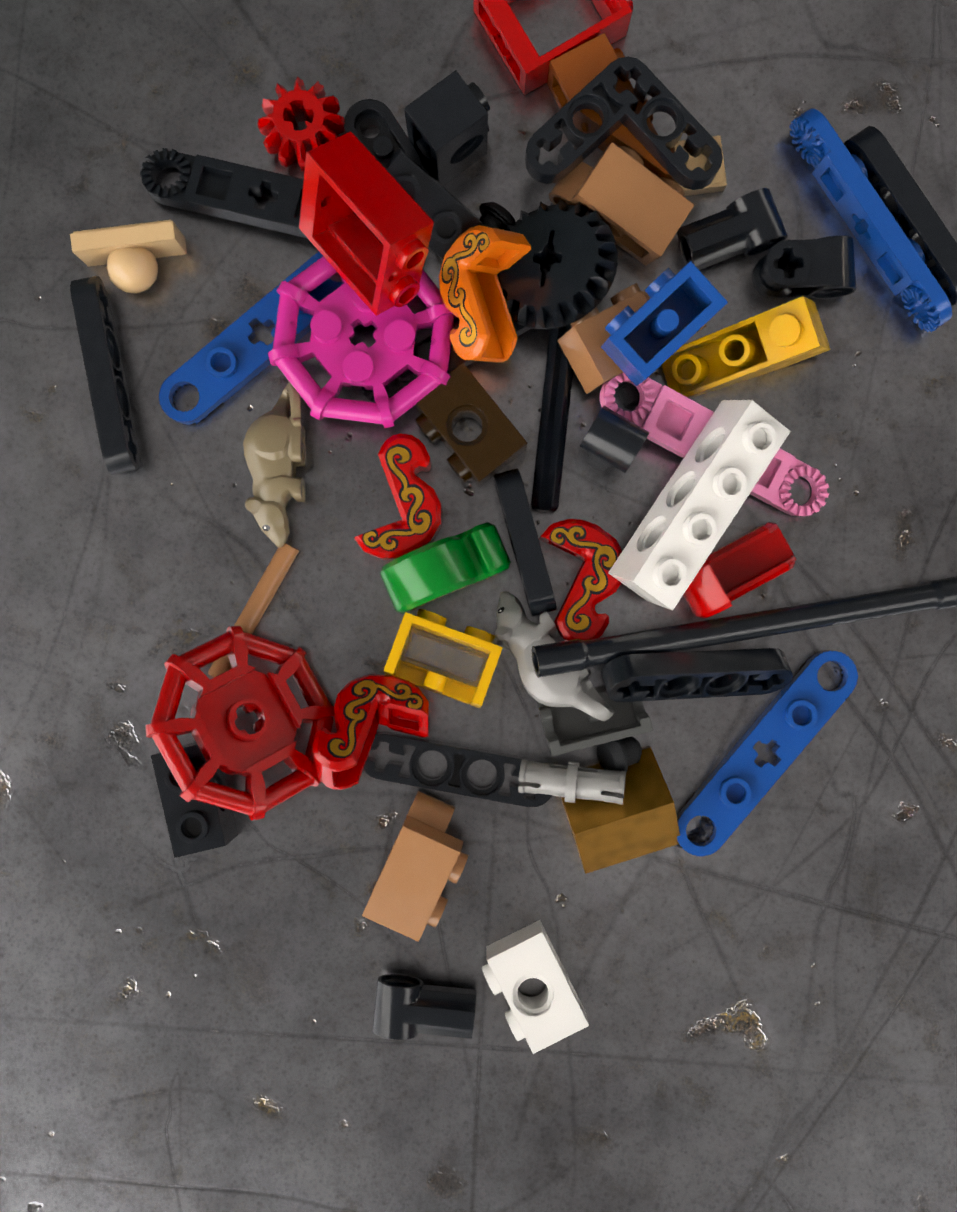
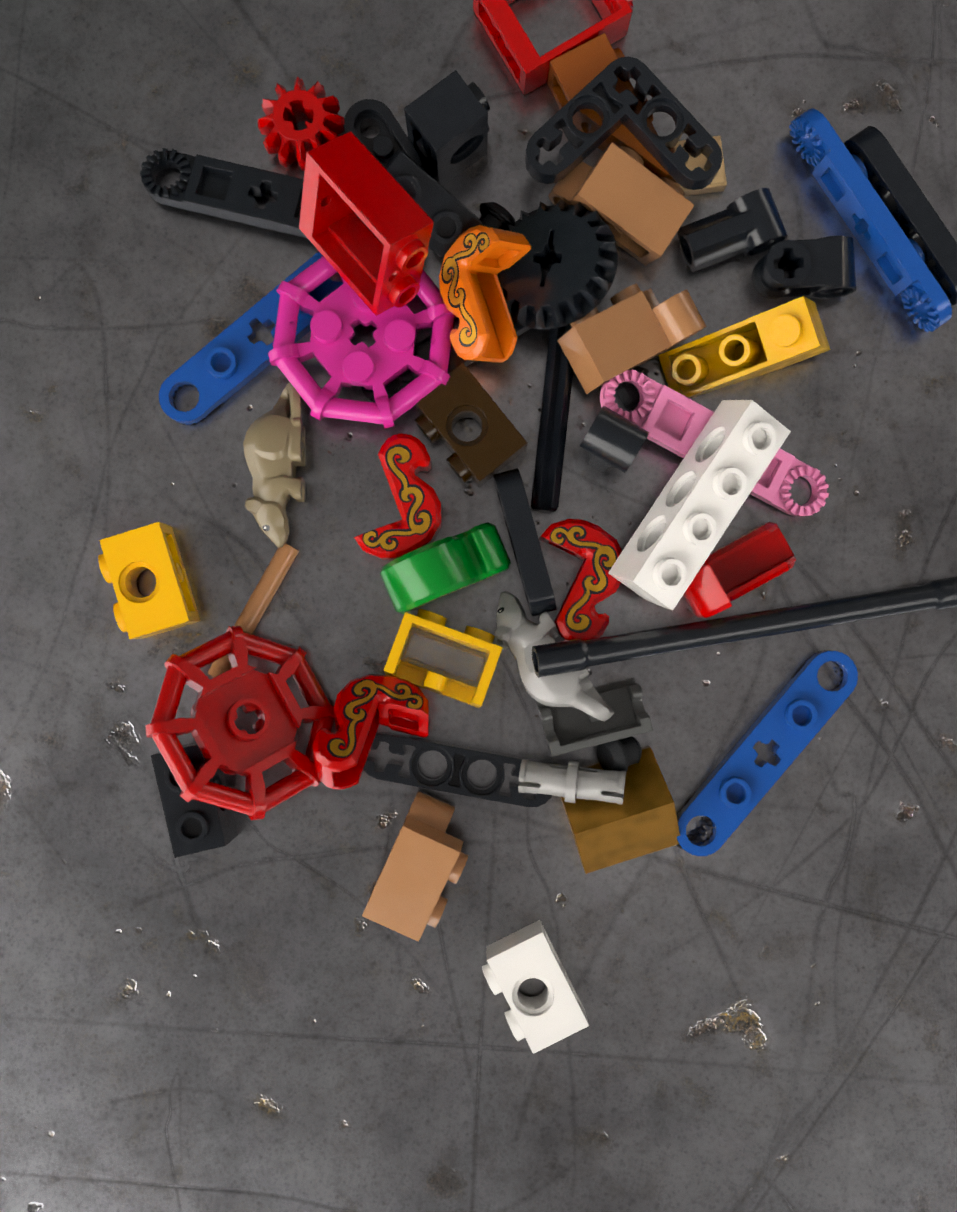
(105, 375): black beam -> none
(129, 251): tan tile -> none
(172, 600): none -> yellow brick
(410, 1007): black piece -> none
(664, 323): blue brick -> none
(696, 674): black beam -> none

